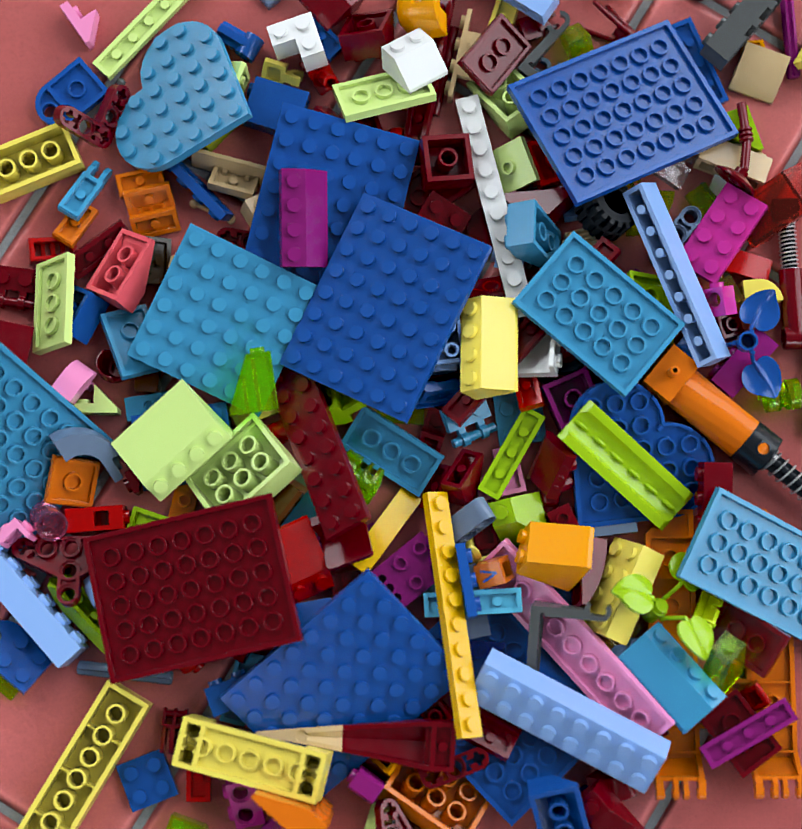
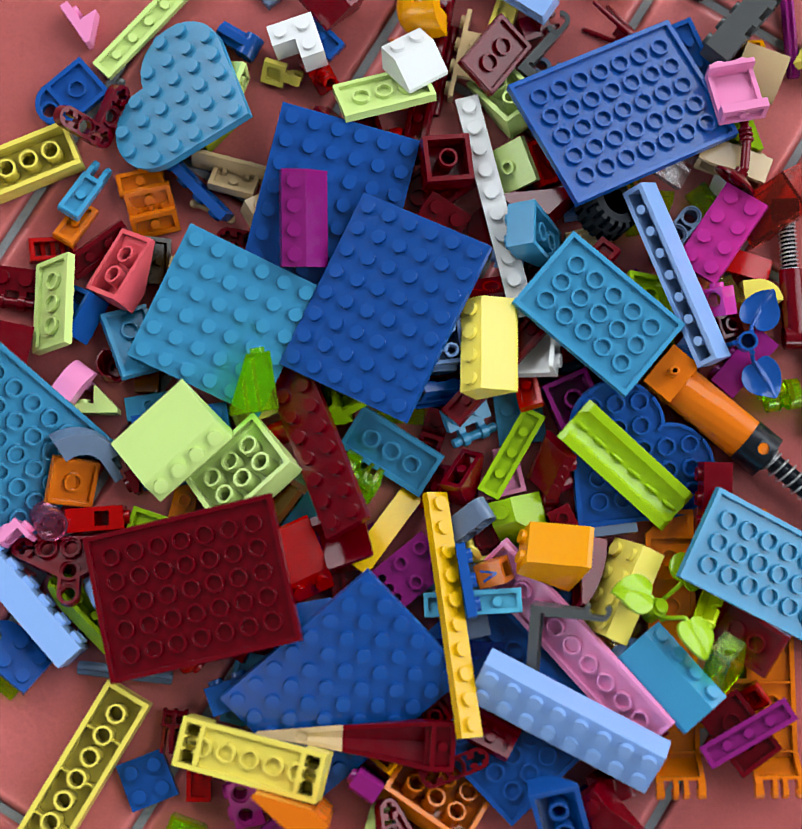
(266, 102): blue brick -> none
(366, 34): dark red slope -> none
(576, 41): clear neon green slope -> none
(735, 91): none -> bright pink panel

